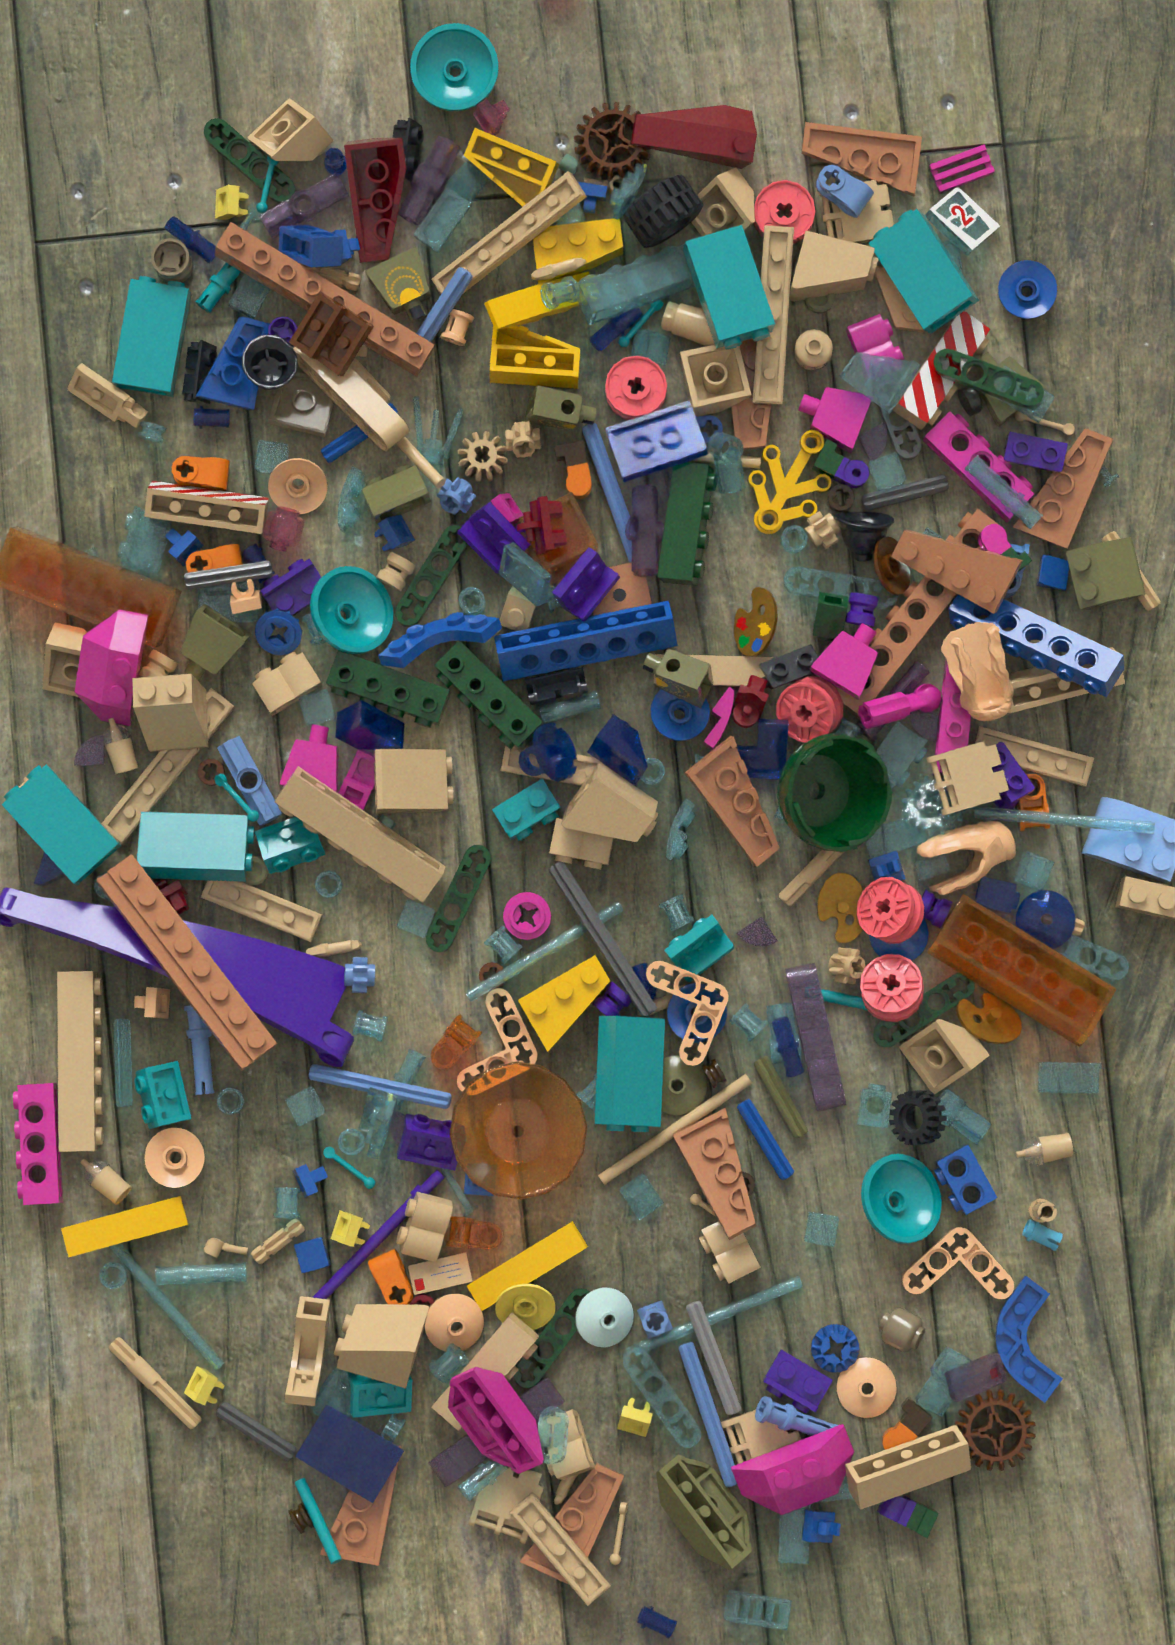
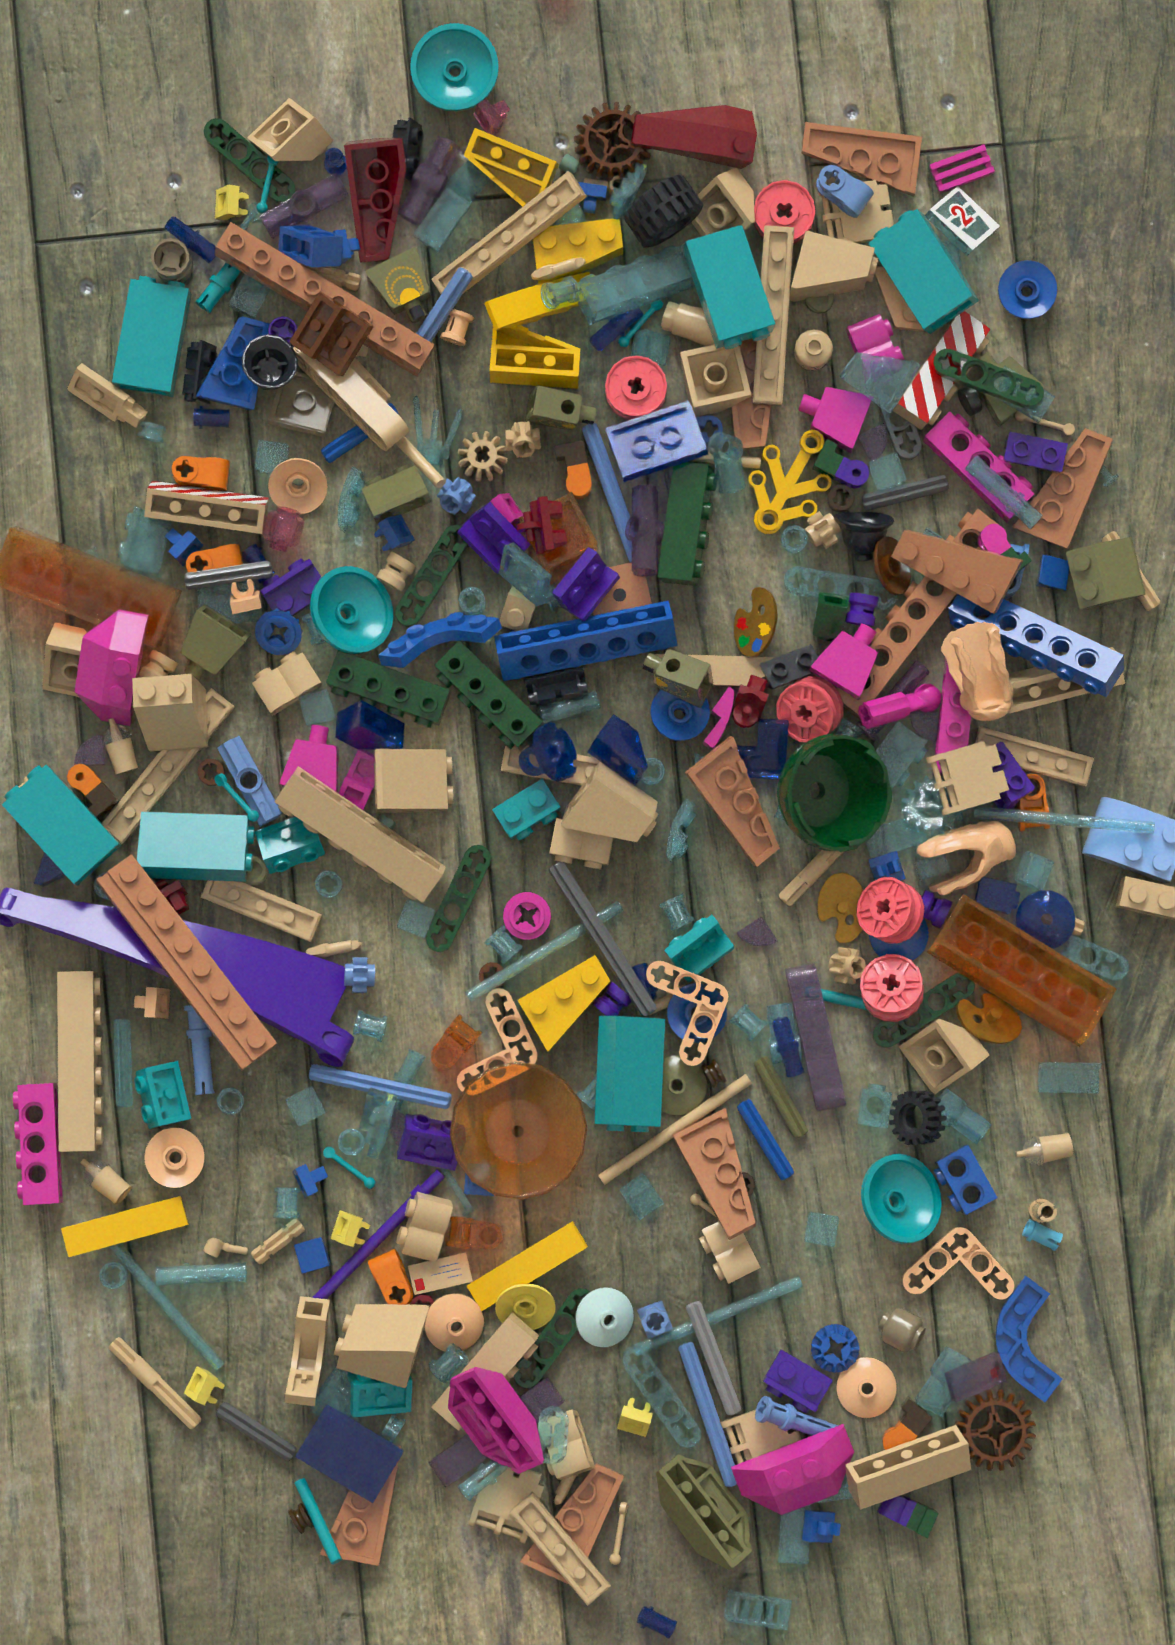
(88, 782): none -> leg

